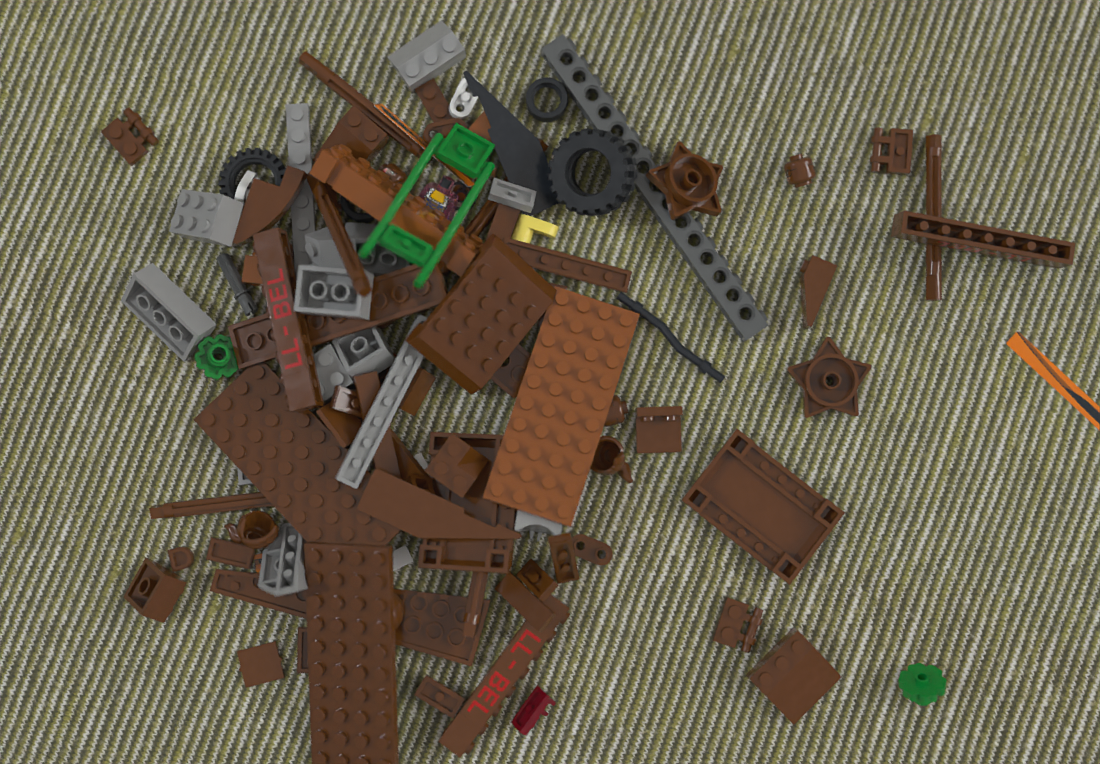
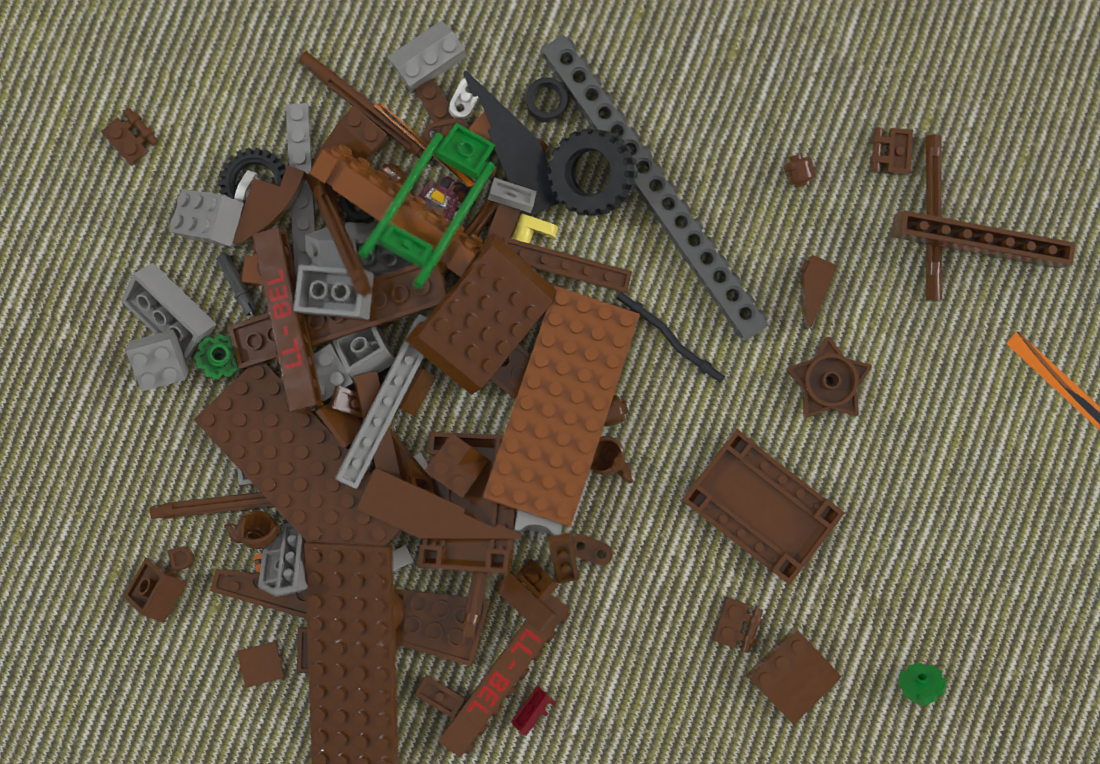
(157, 360): none -> light grey brick
(230, 553): reddish brown tile -> none
(658, 429): reddish brown bracket -> none
(688, 183): reddish brown plate -> none

